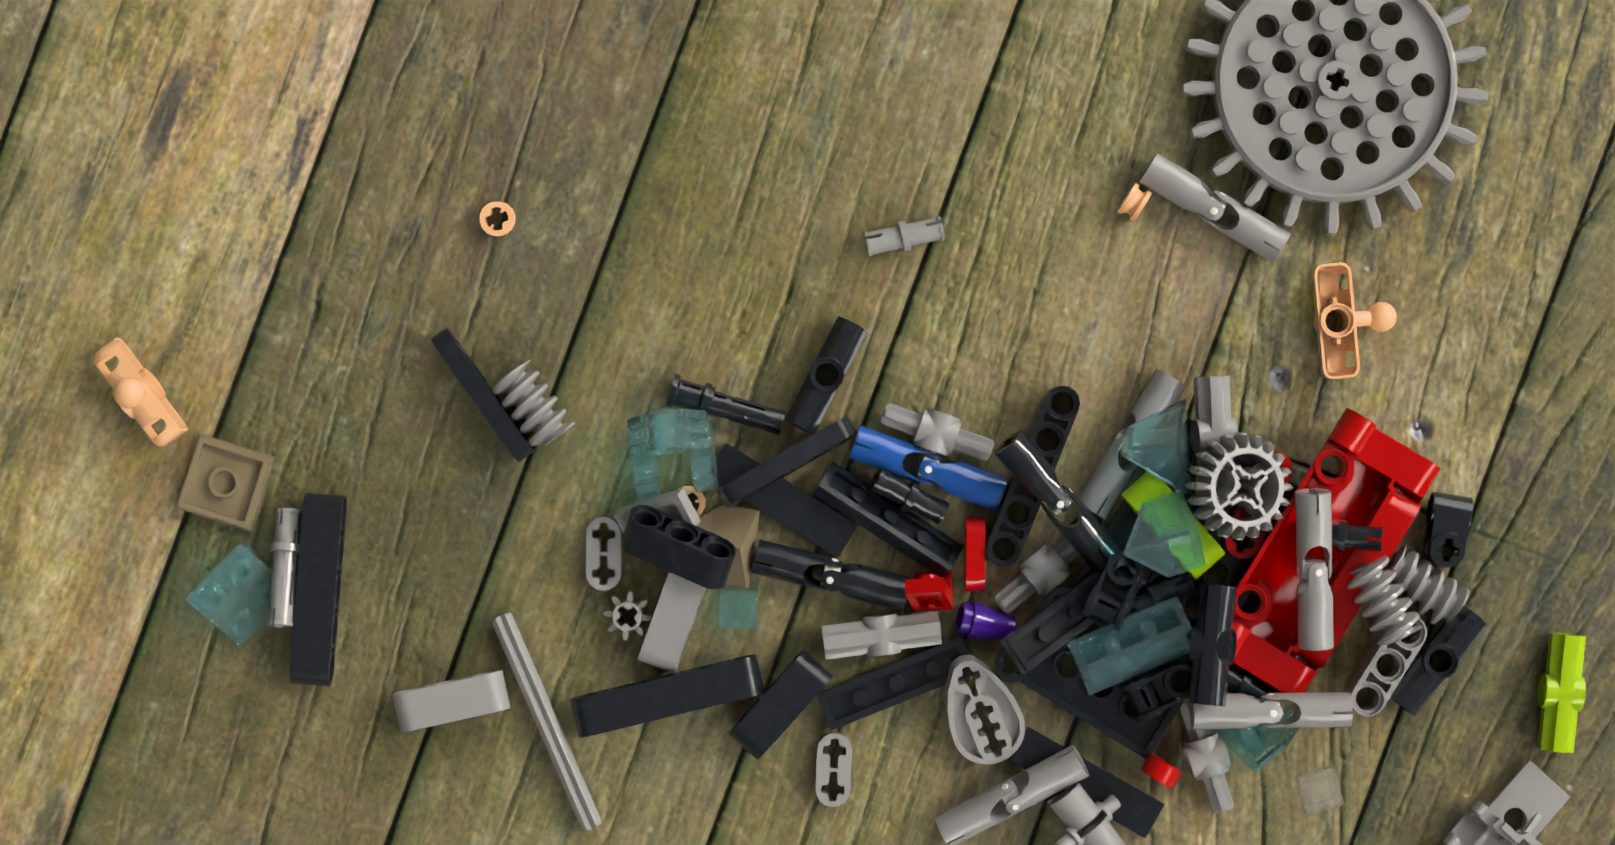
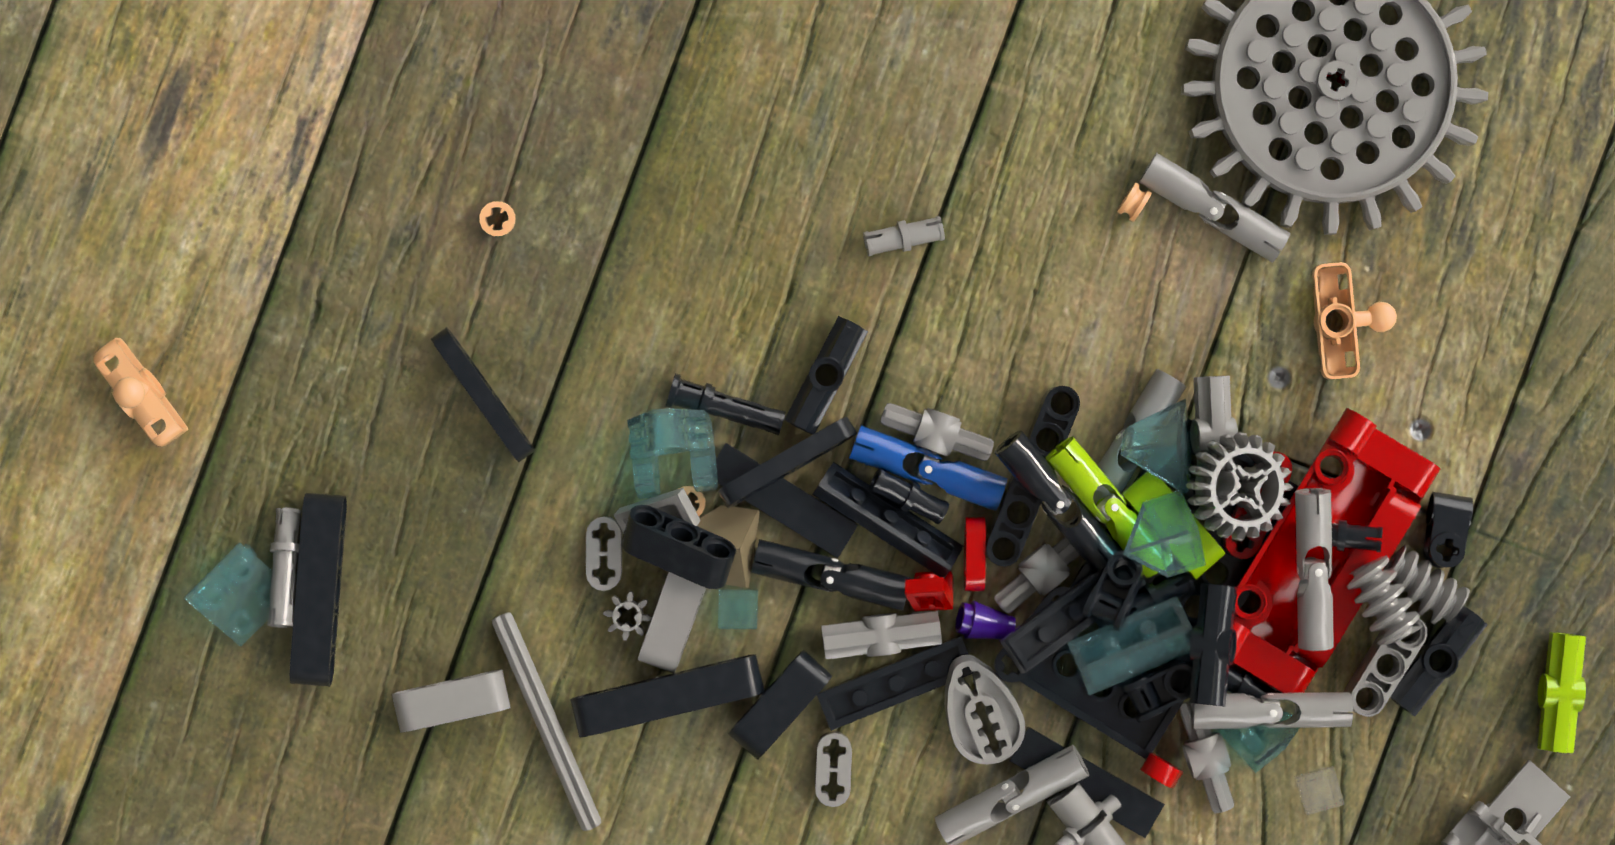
(225, 482): dark tan tile -> none
(532, 406): light grey piece -> none
(1083, 478): none -> lime piece

